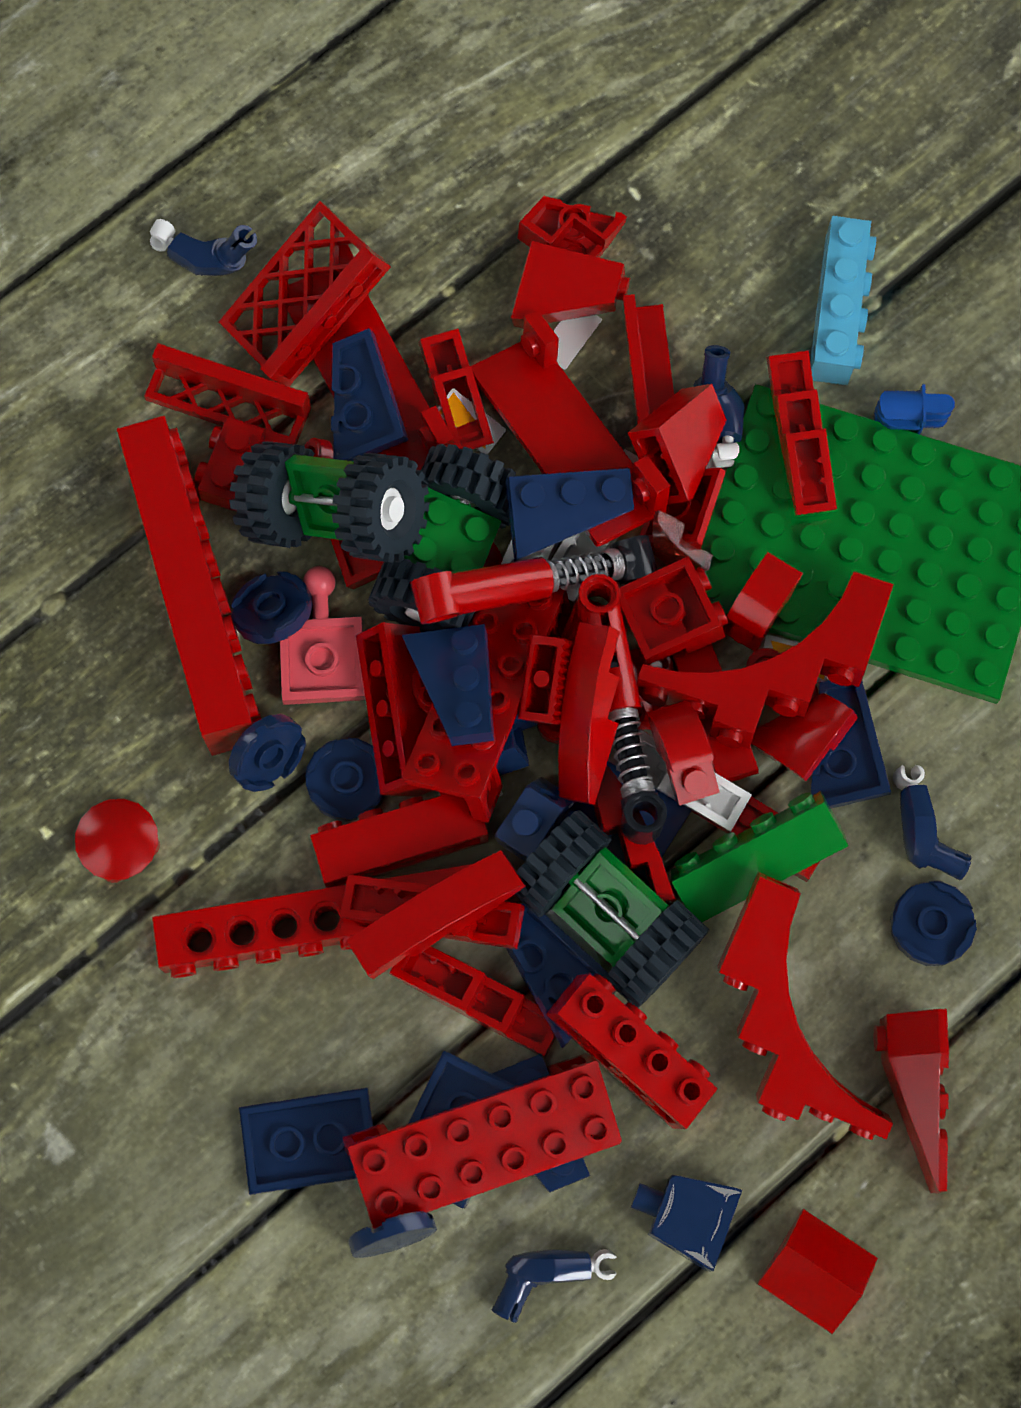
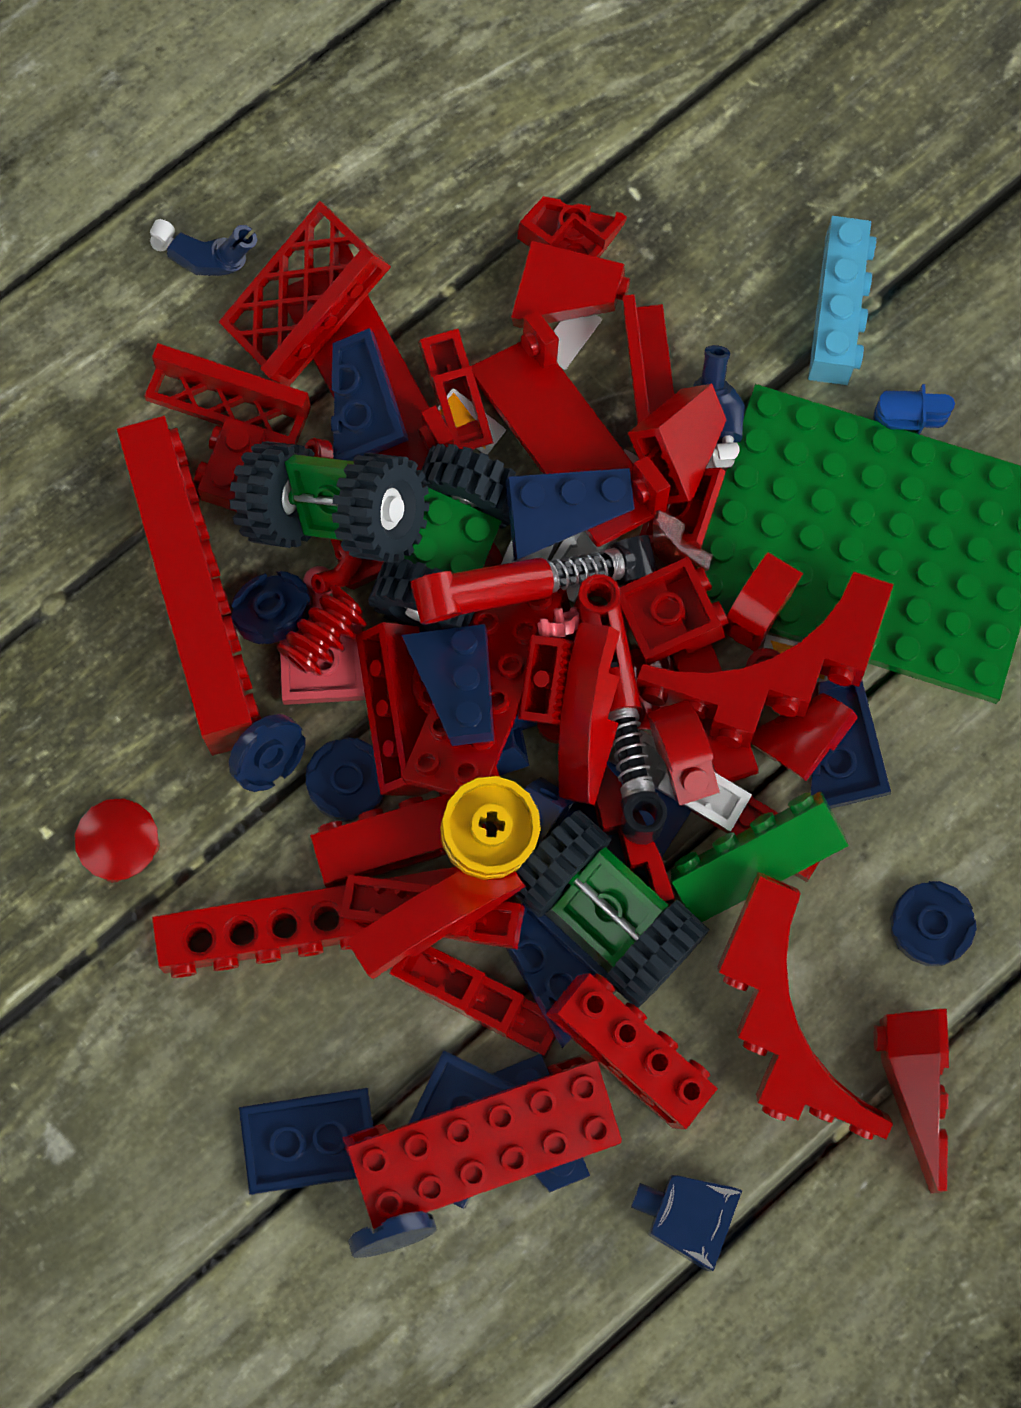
(323, 631): none -> red piece
(339, 575): none -> red arm
(495, 802): none -> yellow wheel
(542, 1268): dark blue arm -> none
(563, 623): none -> coral piece
(801, 433): red slope -> none
(818, 1272): red slope -> none
(921, 829): dark blue arm -> none

